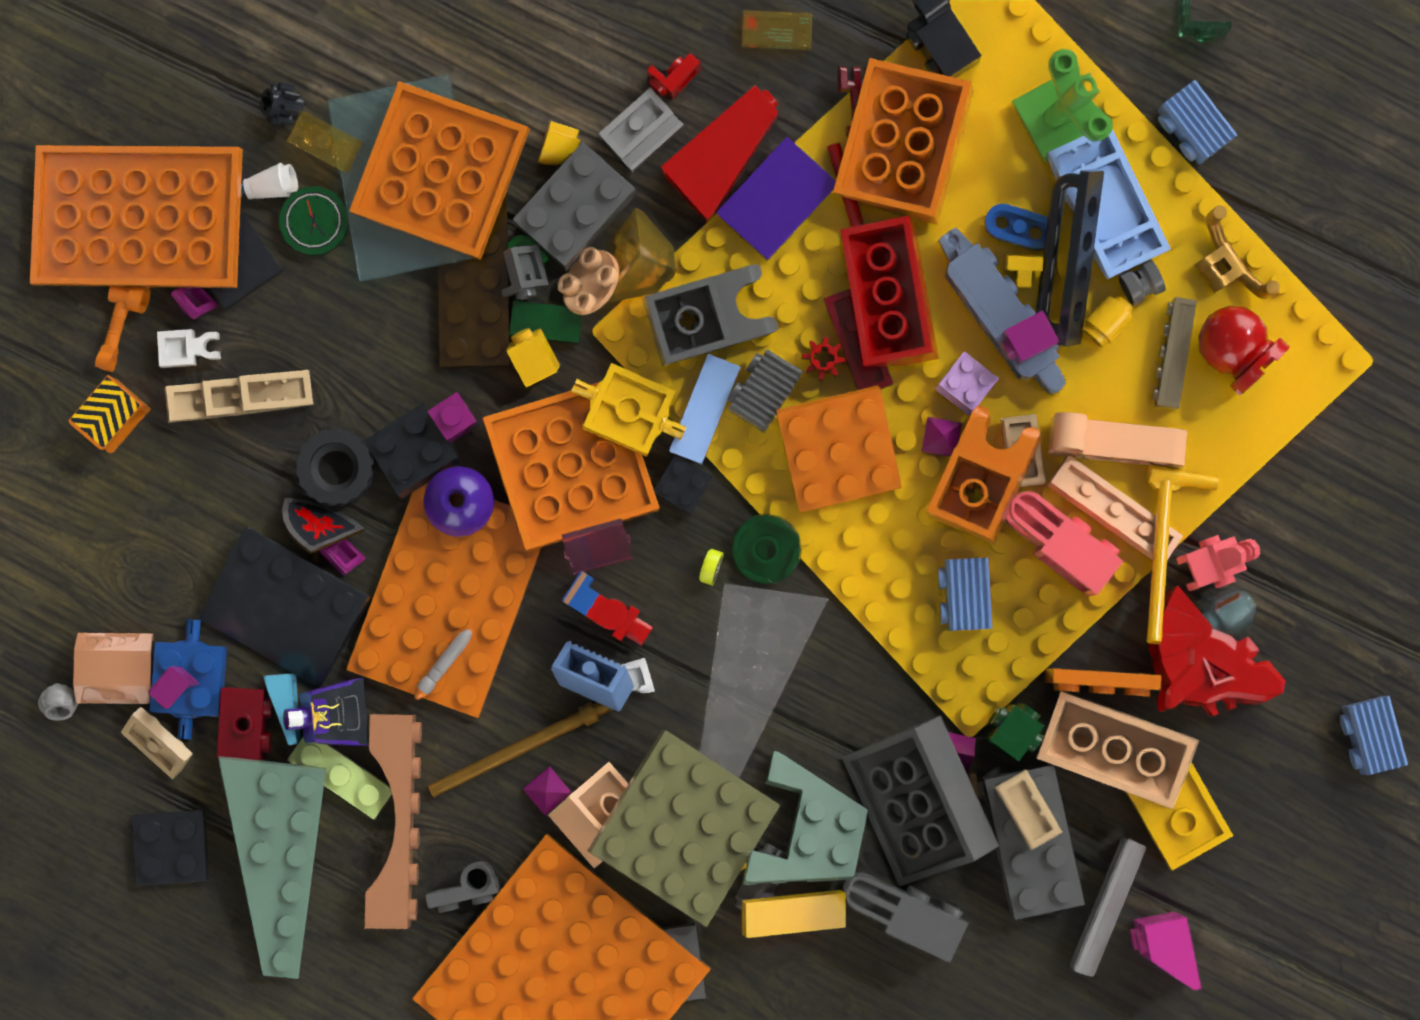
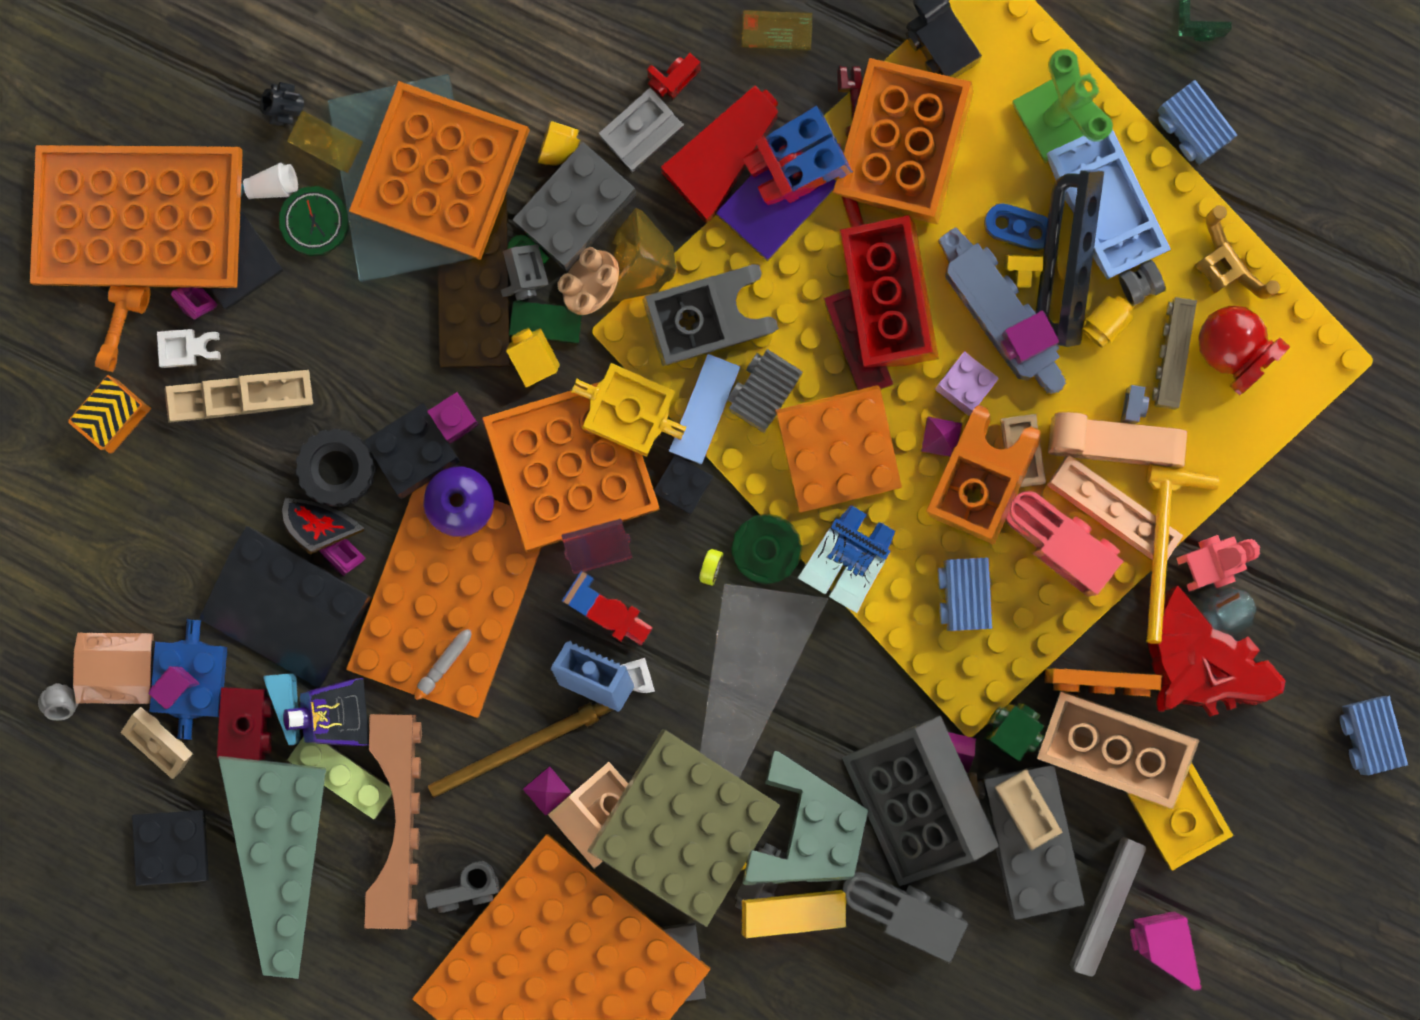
(799, 158): none -> blue hips
(831, 353): red gear -> none
(858, 553): none -> hips
(1134, 404): none -> sand blue plate

